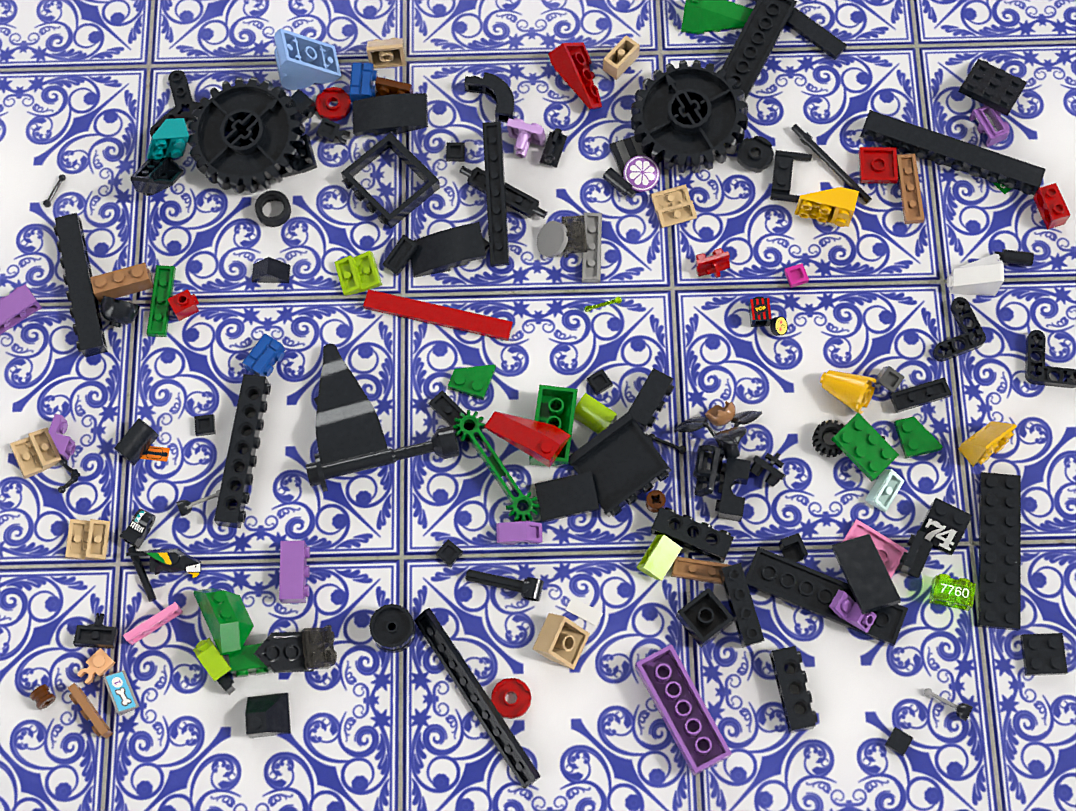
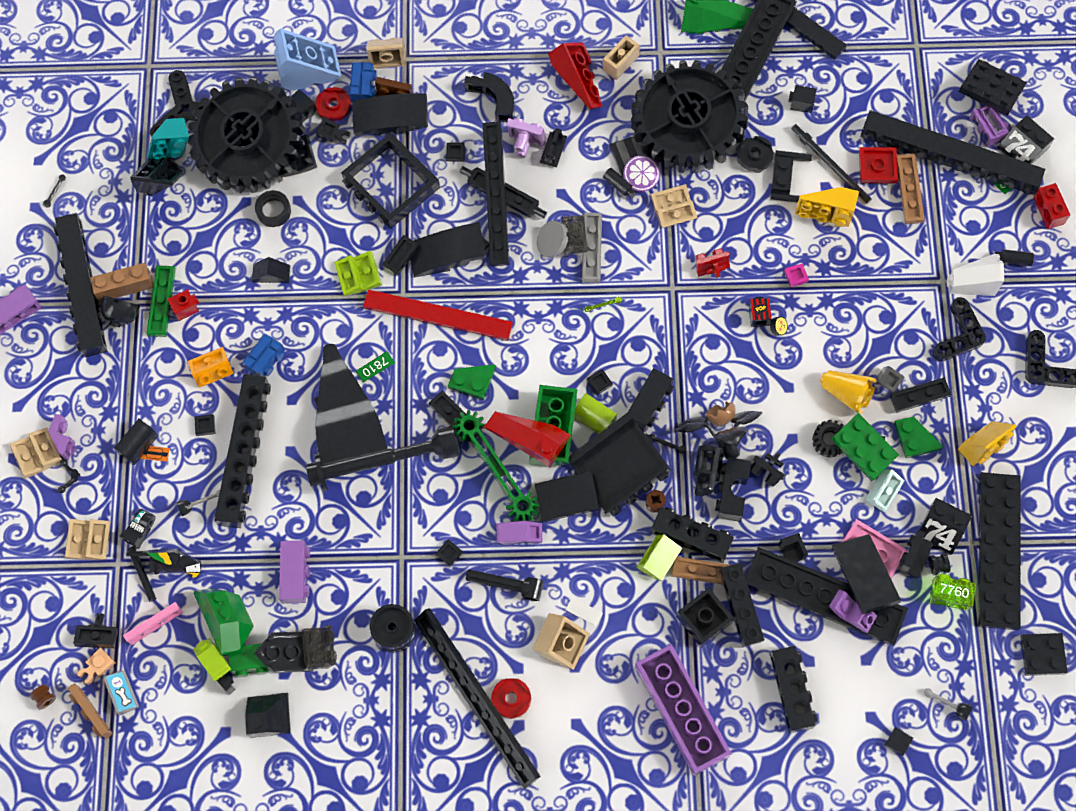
(210, 367): none -> light orange bracket
(375, 366): none -> green sticker
(802, 98): none -> black brick
(939, 564): none -> black wheel
(1026, 141): none -> black slope

